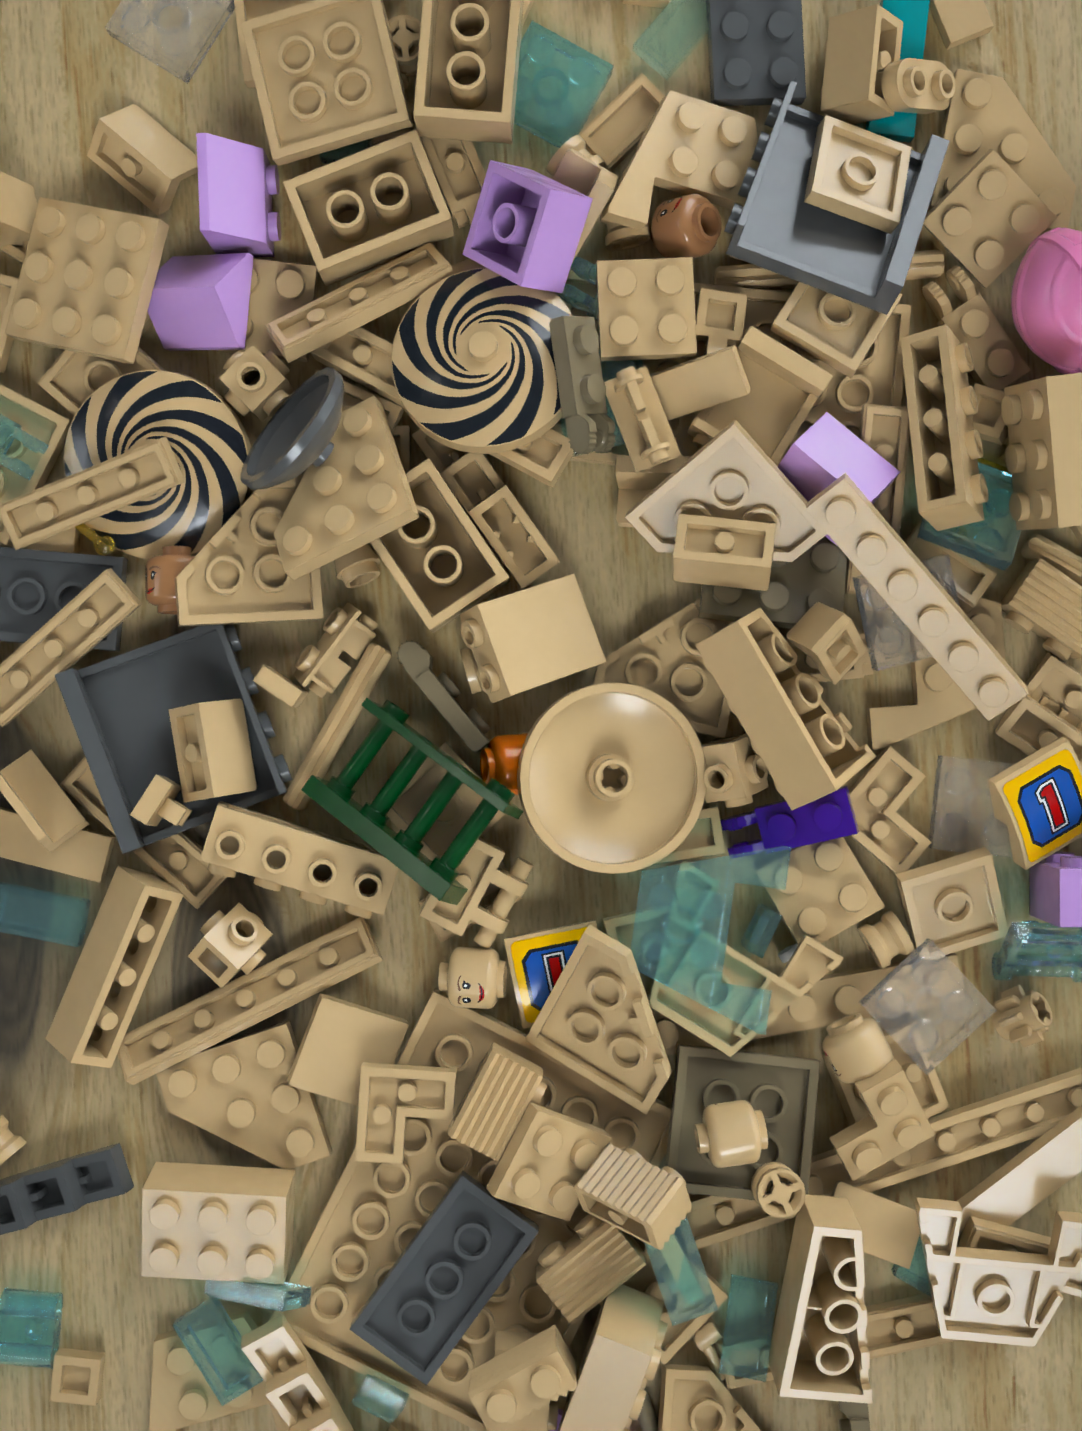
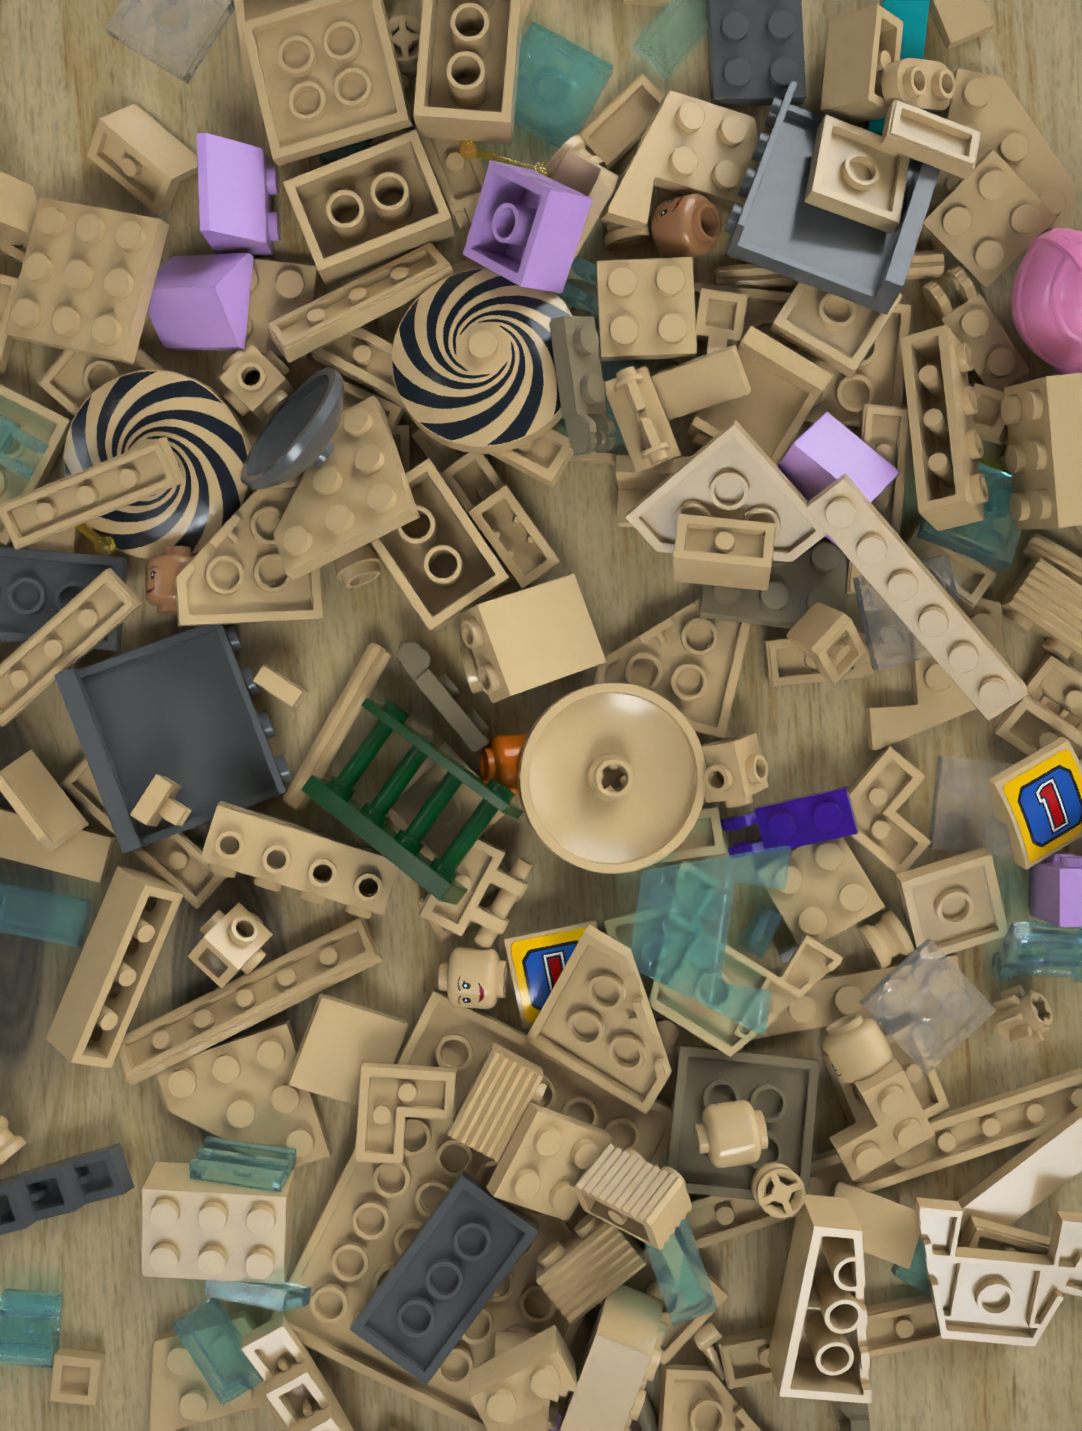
(212, 749): tan panel -> none
(243, 1164): none -> clear light blue tile
(341, 634): tan hinge -> none
(380, 1398): clear light blue tile -> none
(469, 150): none -> clear yellow hinge
(748, 1328): clear light blue tile -> none
(782, 710): tan wedge -> none
(930, 139): none -> tan tile

